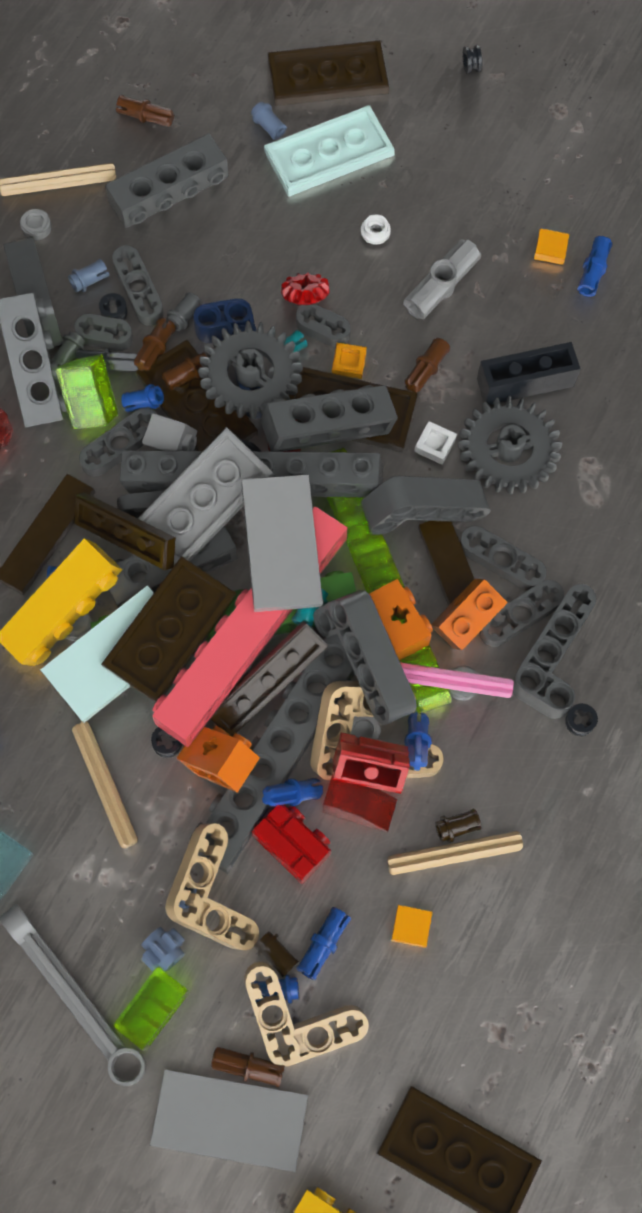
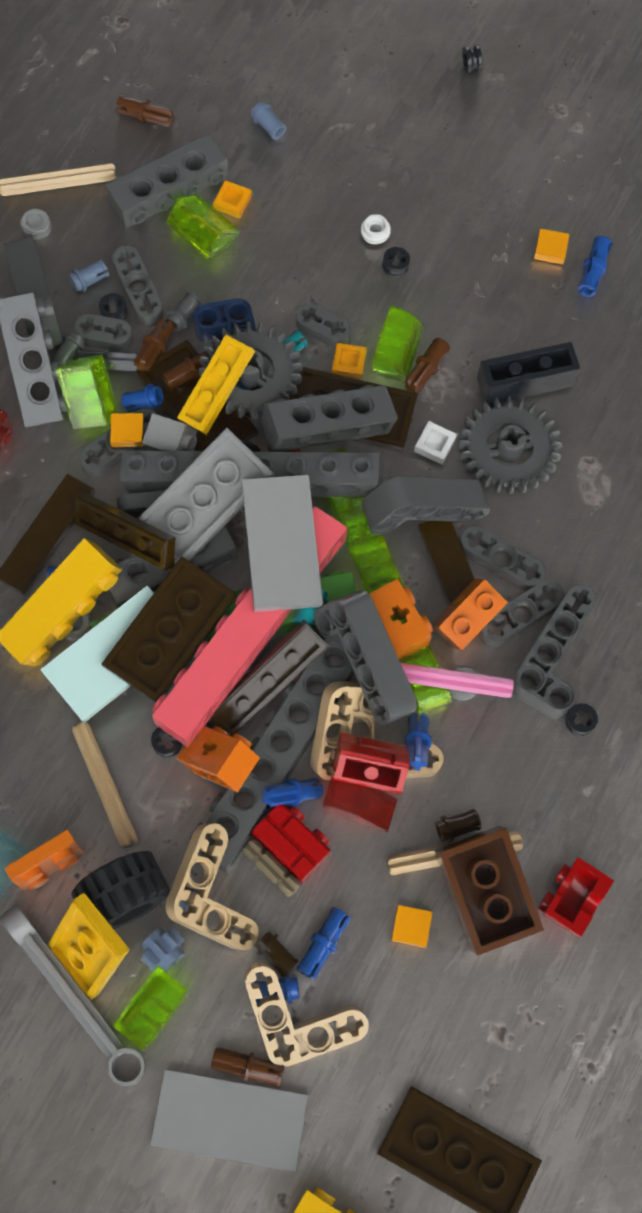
(34, 867): none -> orange plate
(87, 946): none -> yellow tile
(125, 888): none -> black tyre
(127, 430): none -> light orange tile
(202, 226): none -> clear neon green brick
(216, 384): none -> yellow tile
(232, 199): none -> light orange tile
(271, 867): none -> dark tan axle
(315, 289): red gear -> none
(328, 73): dark brown tile -> none
(329, 150): light aqua tile -> none
(366, 727): light grey tile -> none
(397, 345): none -> clear neon green brick
(402, 267): none -> black bush
(433, 290): light grey piece -> none
(489, 890): none -> reddish brown brick
(576, 897): none -> red cylinder

